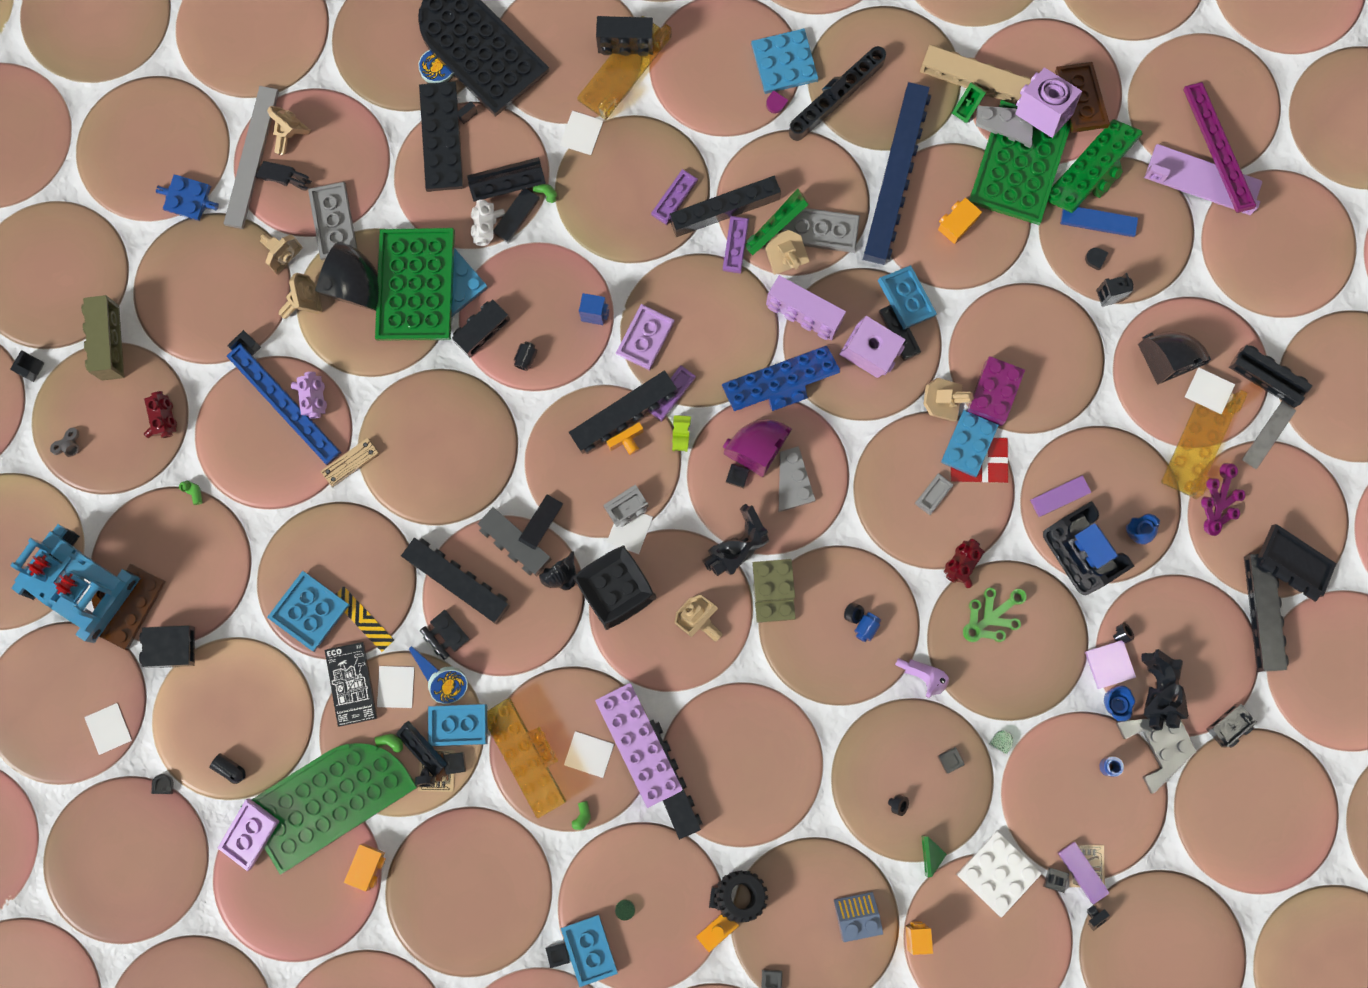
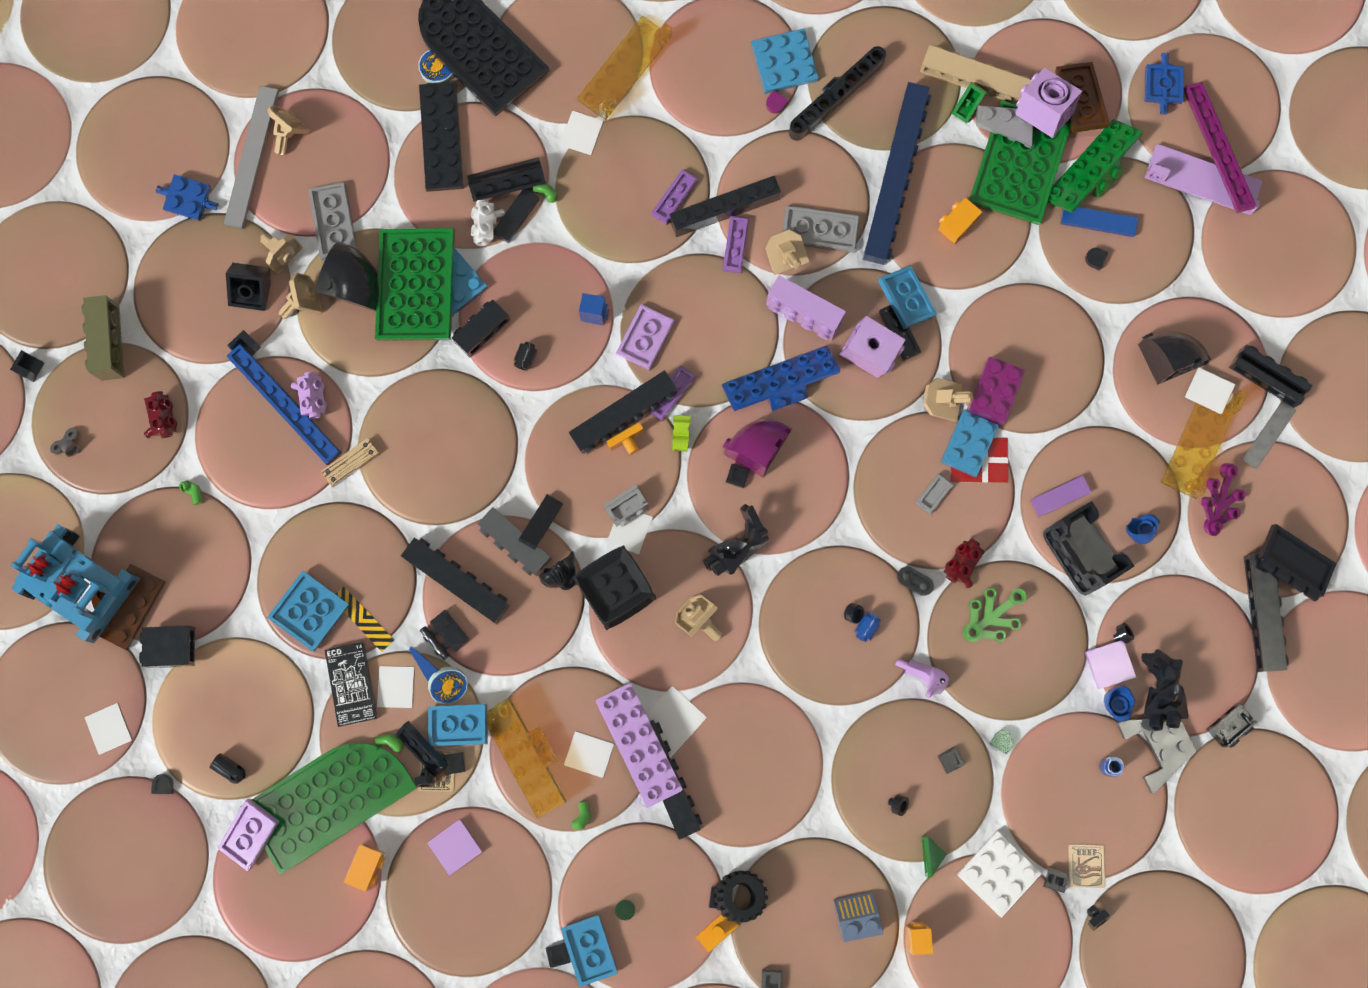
(248, 286): none -> black slope
(282, 174): black arm -> none
(454, 847): none -> lavender tile
(467, 112): black tile -> none
(625, 35): black brick -> none
(677, 718): none -> white sticker
(774, 590): olive bracket -> none
(778, 221): green wing -> none
(793, 481): light grey wing -> none
(915, 580): none -> black plate
(1083, 873): medium lavender tile -> none
(1096, 546): blue piece -> none
(1114, 290): black hinge -> none
(1164, 83): none -> blue plate

